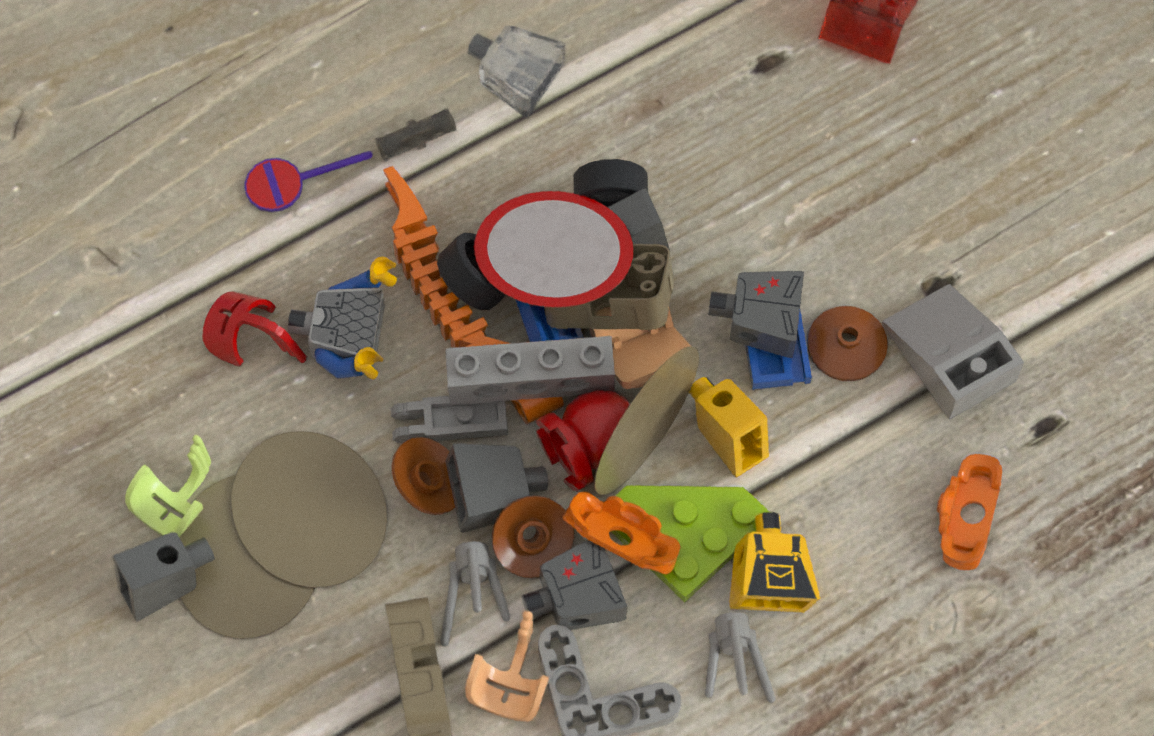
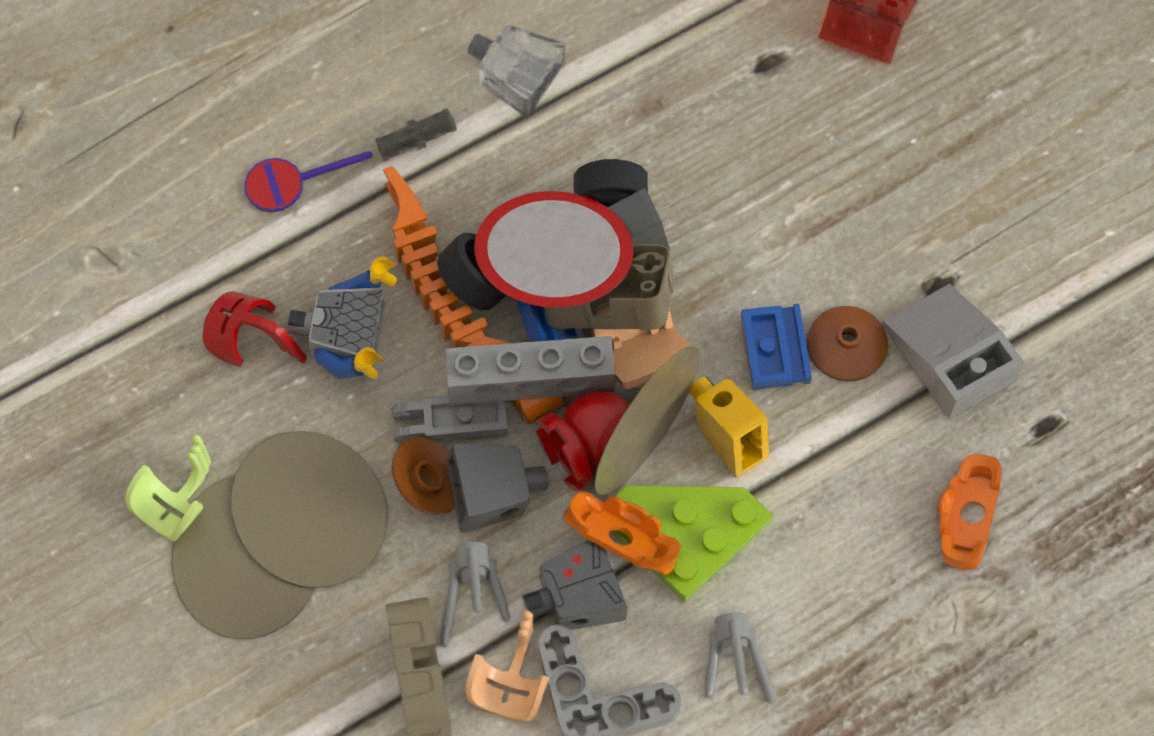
(159, 572): dark grey torso -> none
(551, 538): dark orange dish -> none
(763, 310): dark grey torso -> none
(772, 570): yellow torso -> none

